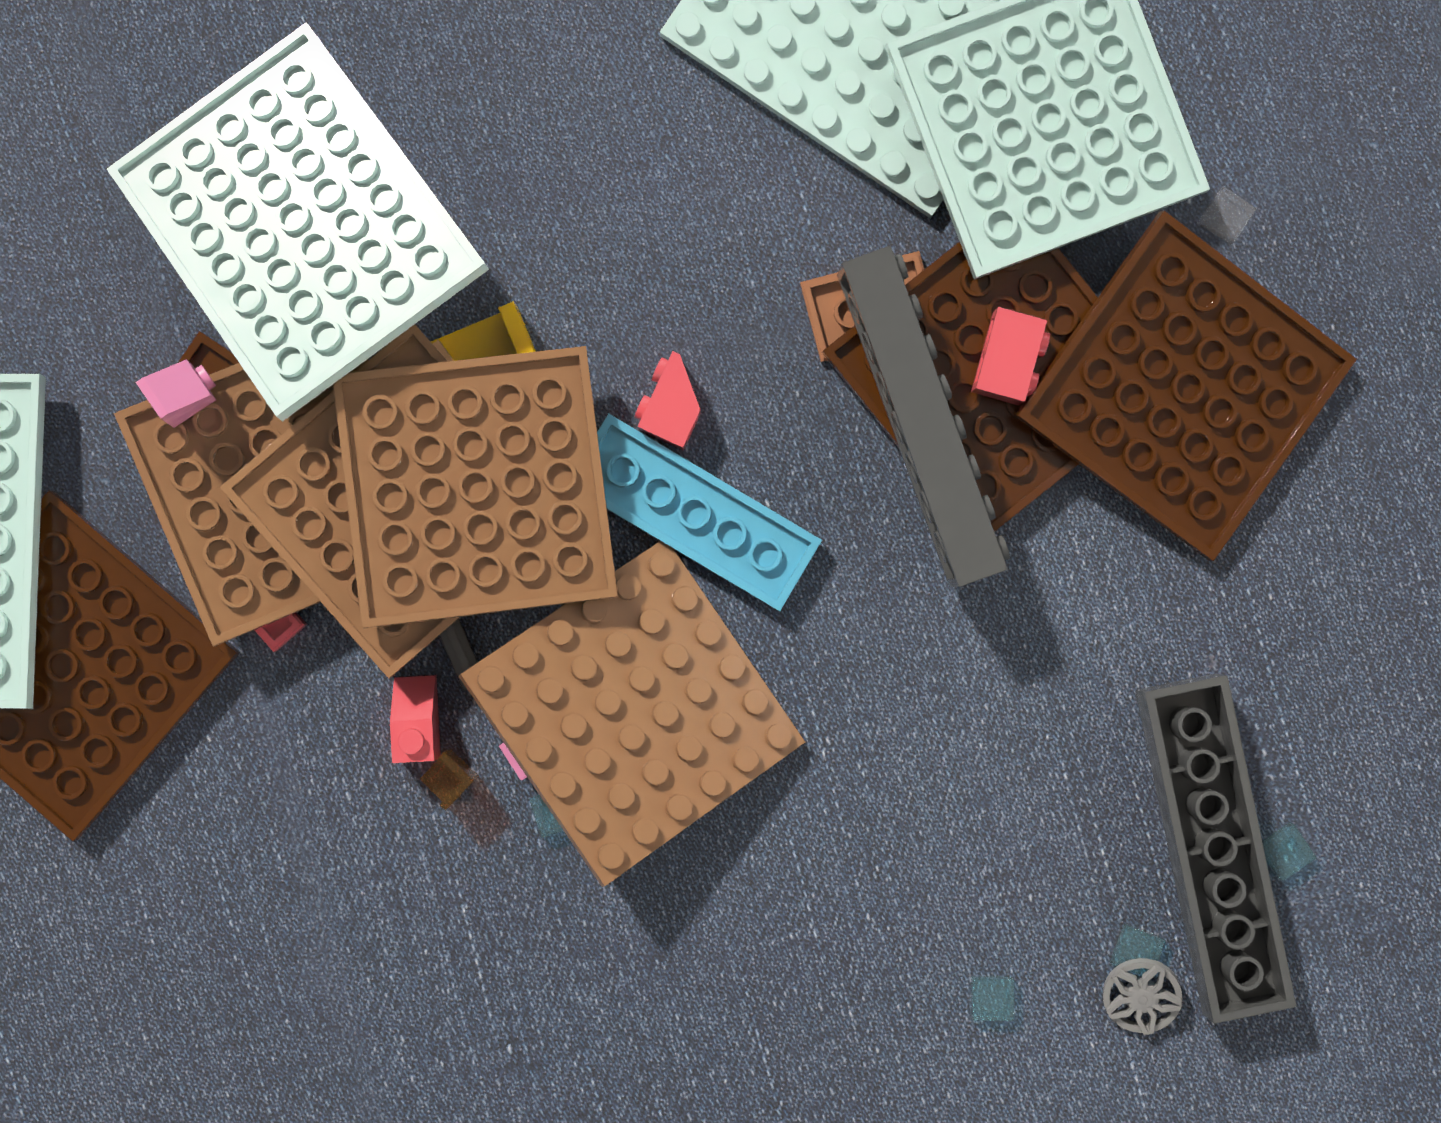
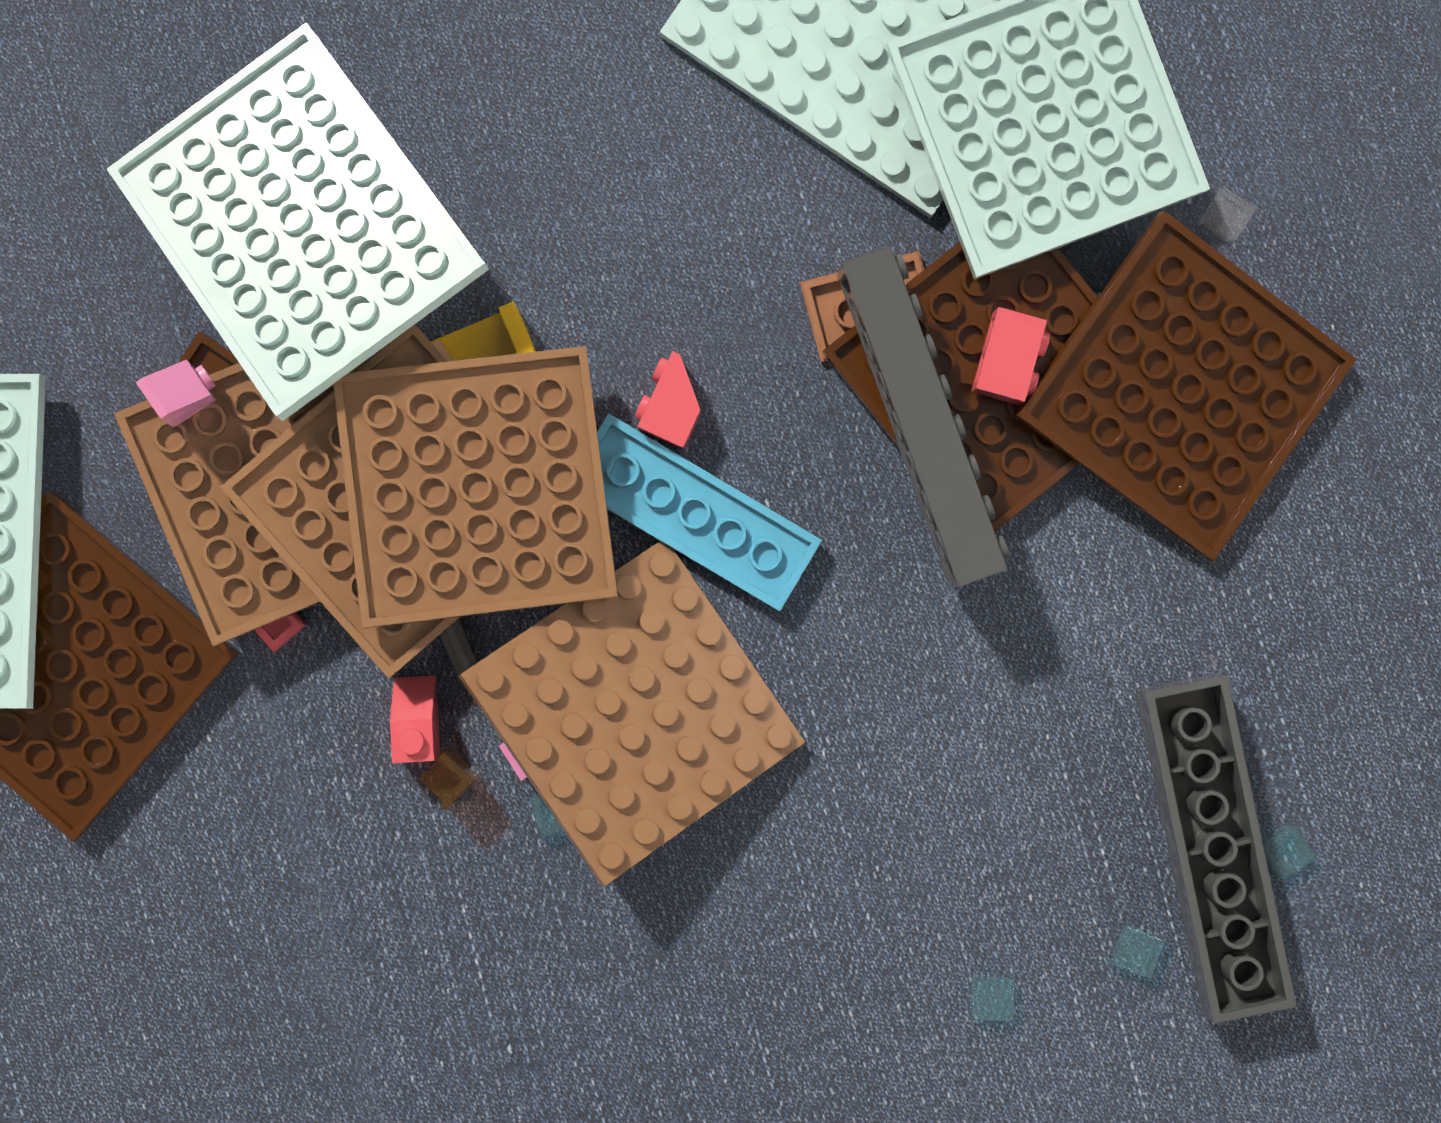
(1142, 996): light grey wheel -> none

